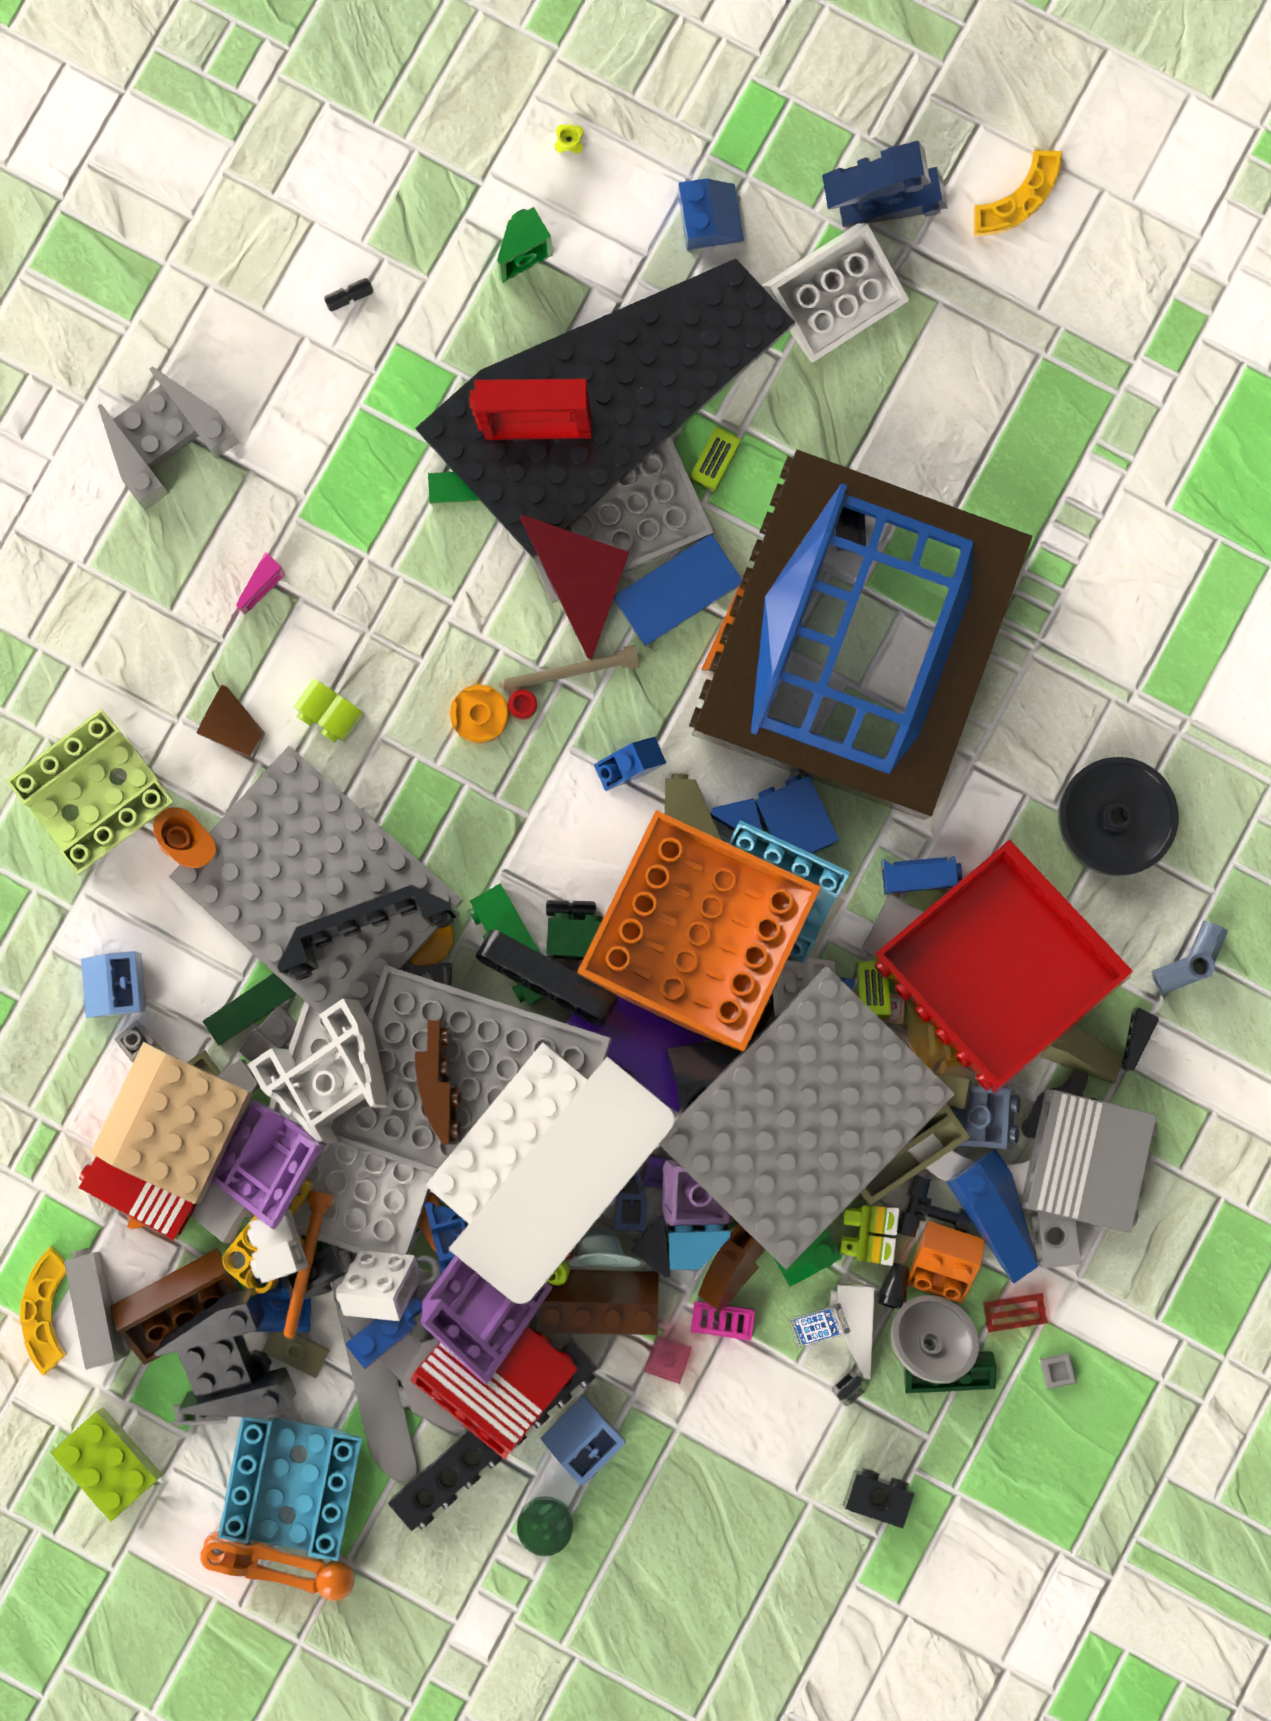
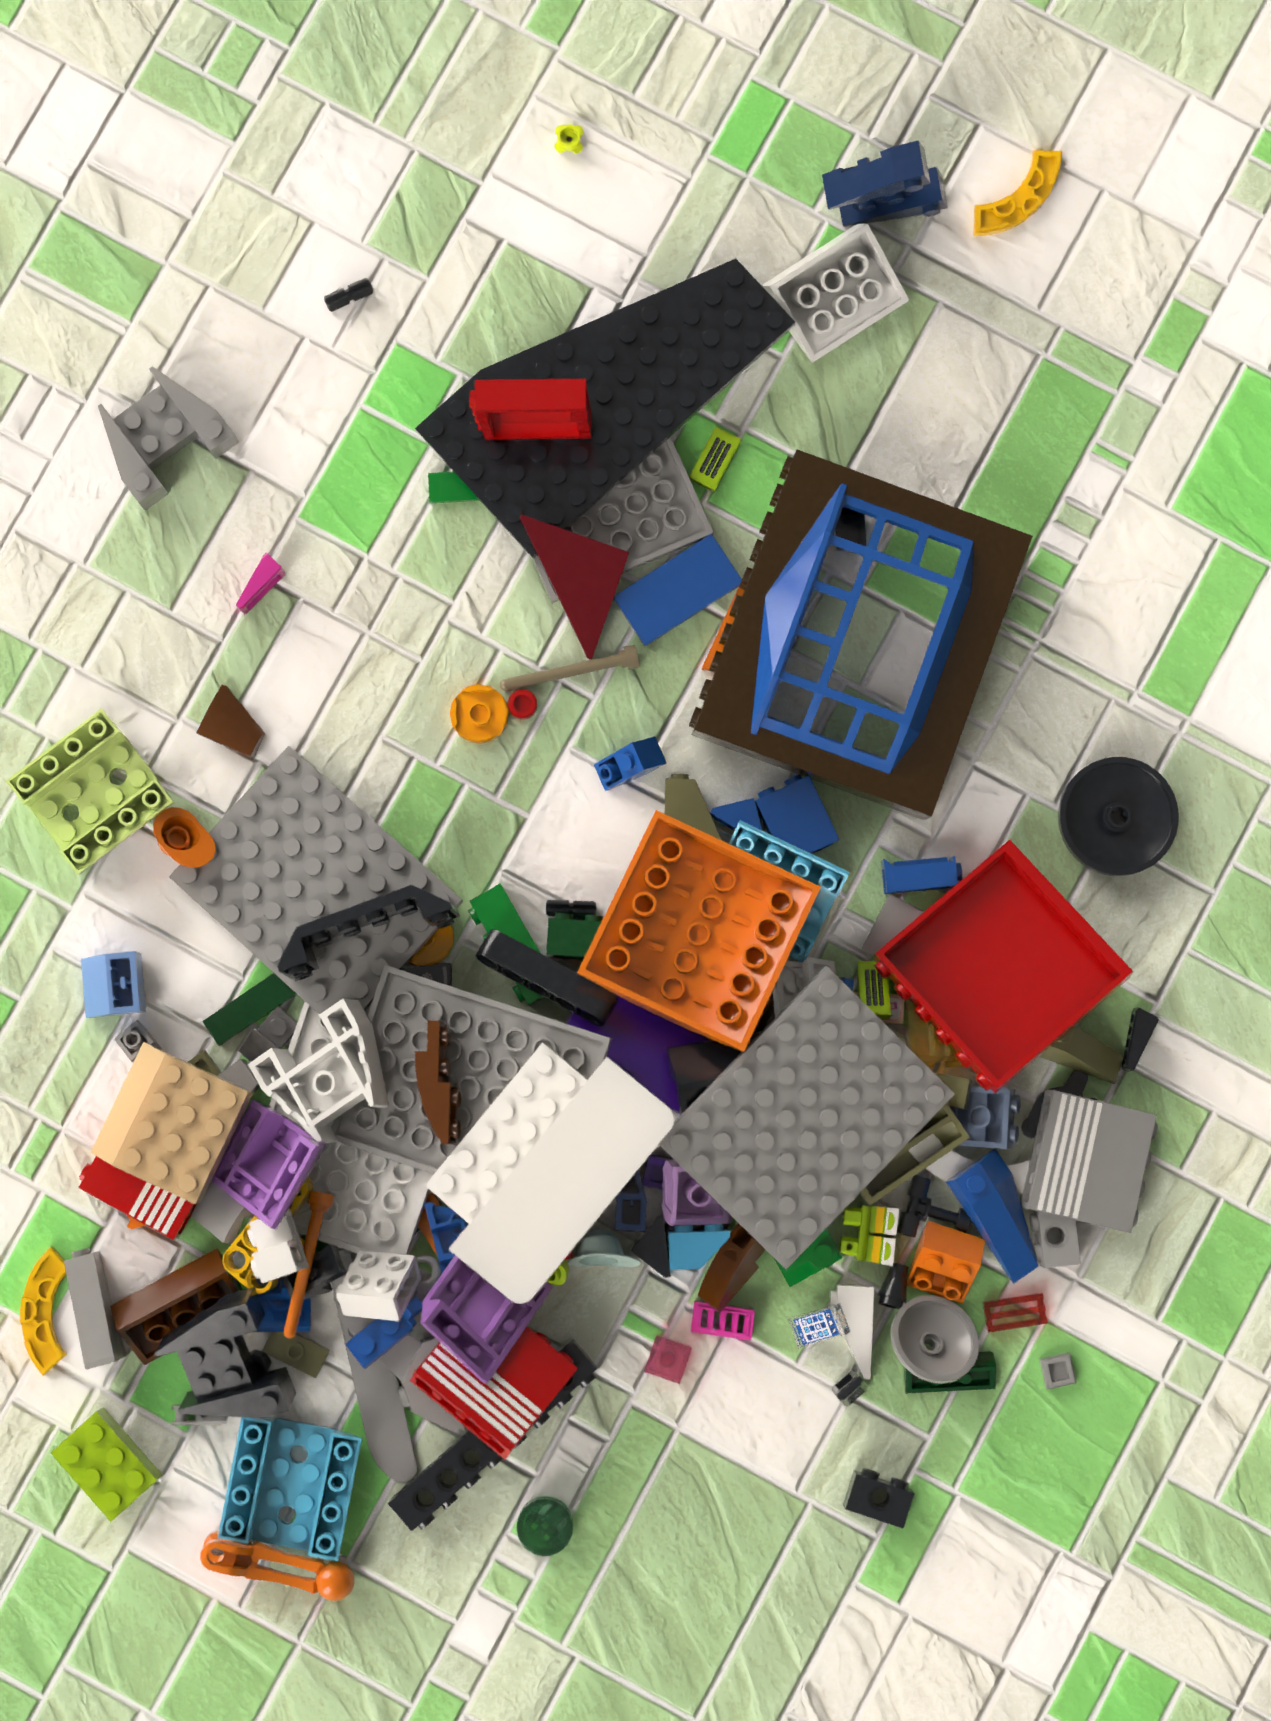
(328, 710): lime brick -> none
(523, 244): green slope -> none
(583, 1440): medium blue slope -> none
(602, 1303): reddish brown slope -> none
(709, 213): blue slope -> none
(1180, 973): sand blue piece -> none

